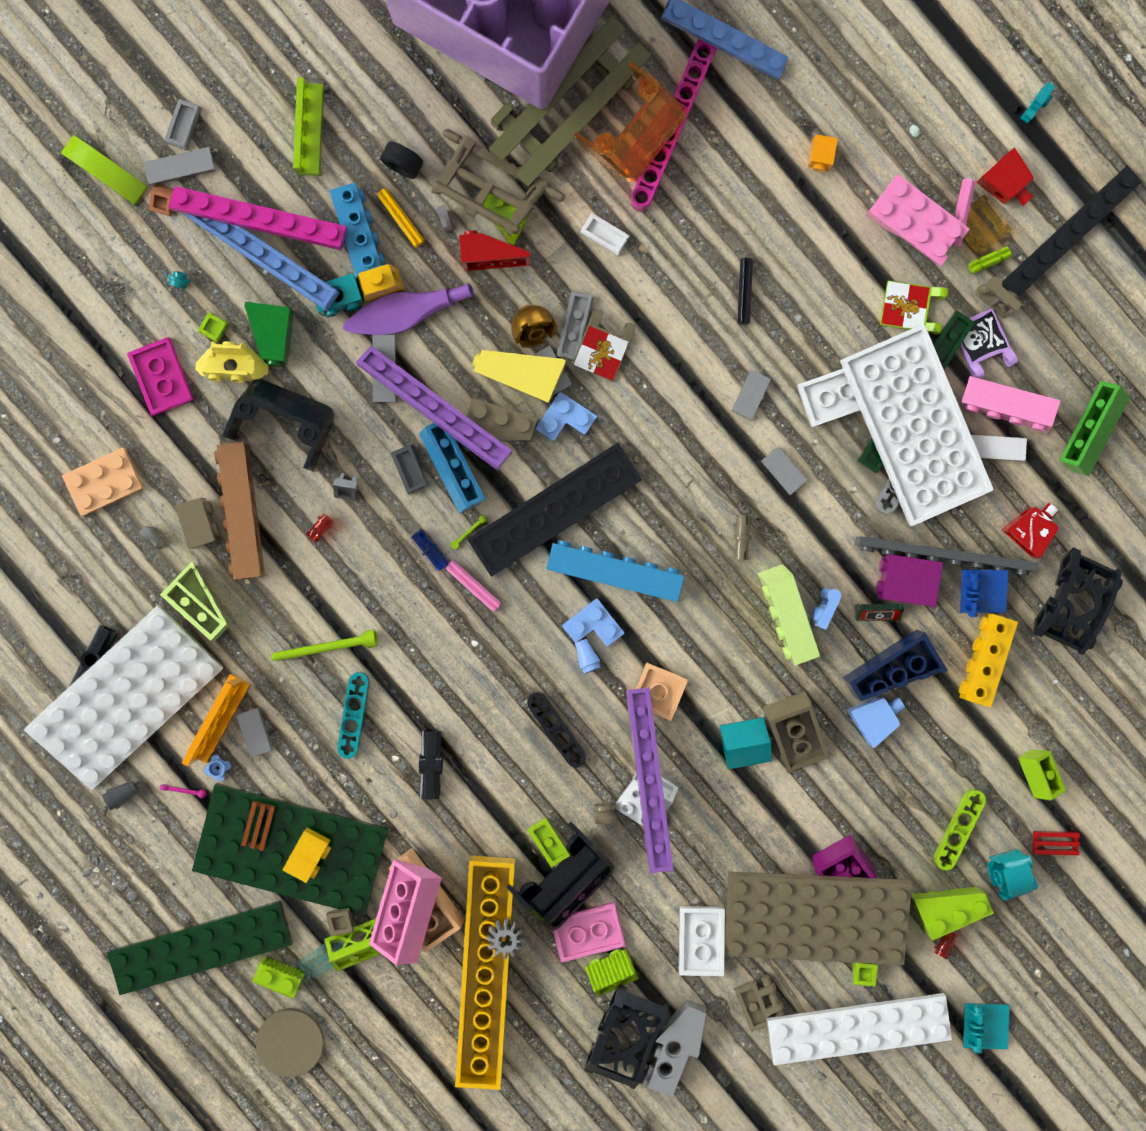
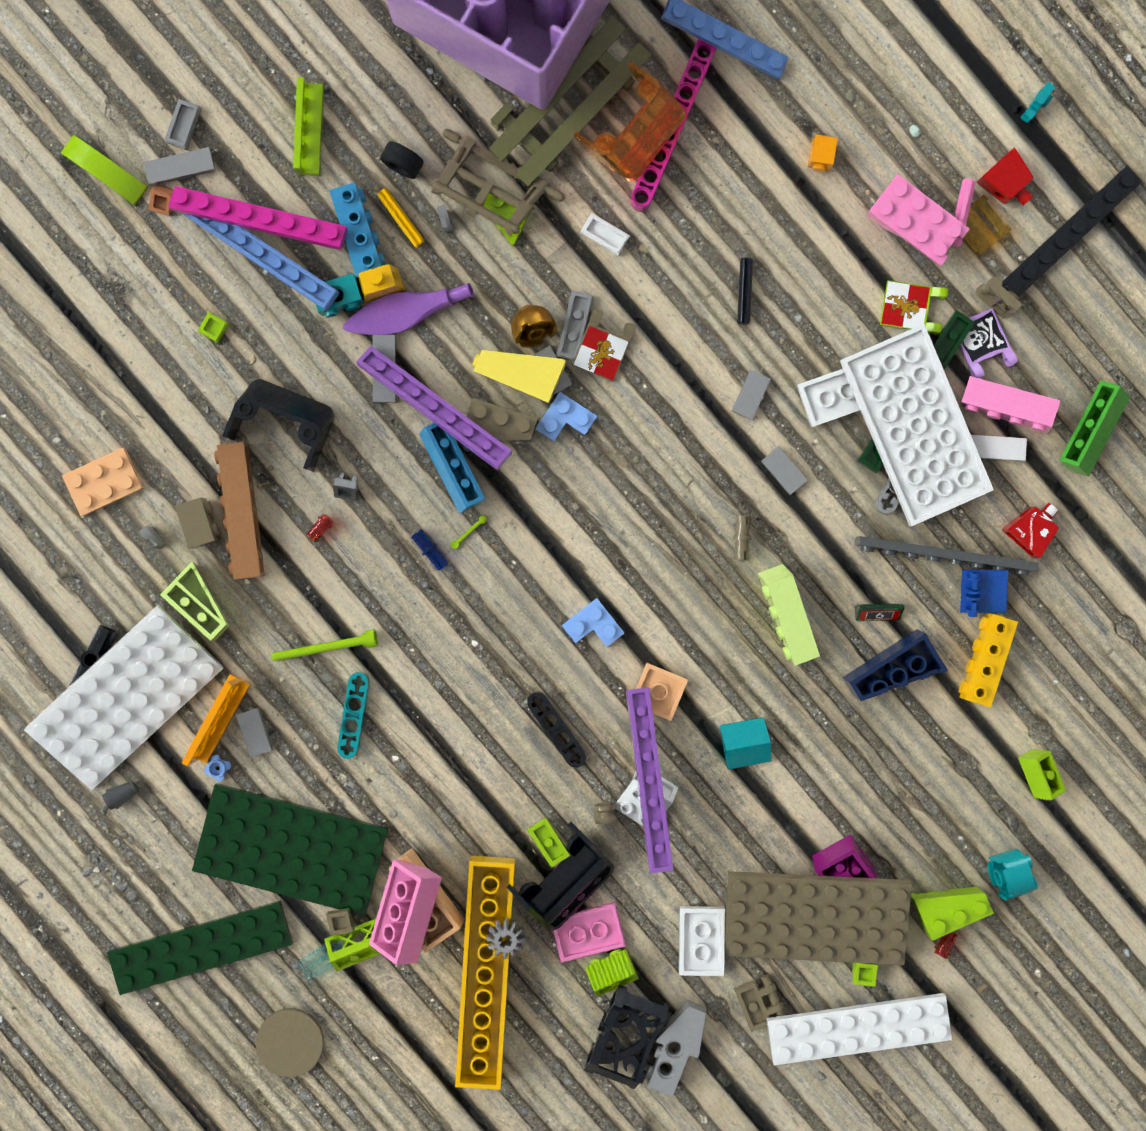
(160, 376): dark pink tile -> none
(178, 279): teal plate -> none
(201, 793): dark pink hinge -> none
(248, 368): light yellow piece -> none
(253, 844): dark orange tile -> none
(271, 331): green slope -> none
(278, 977): lime brick -> none
(306, 855): yellow brick -> none
(409, 469): dark grey tile -> none
(430, 764): black piece -> none
(473, 585): bright pink axle -> none
(485, 253): red slope -> none
(554, 509): black plate -> none
(587, 657): light blue cone -> none
(615, 572): dark azure brick -> none
(796, 731): dark tan slope -> none
(823, 613): light blue plate -> none
(876, 718): light blue torso -> none
(909, 580): magenta brick -> none
(963, 830): lime beam -> none
(986, 1026): teal hinge -> none
(989, 260): lime axle -> none
(1050, 615): black fence -> none
(1074, 843): red tile -> none

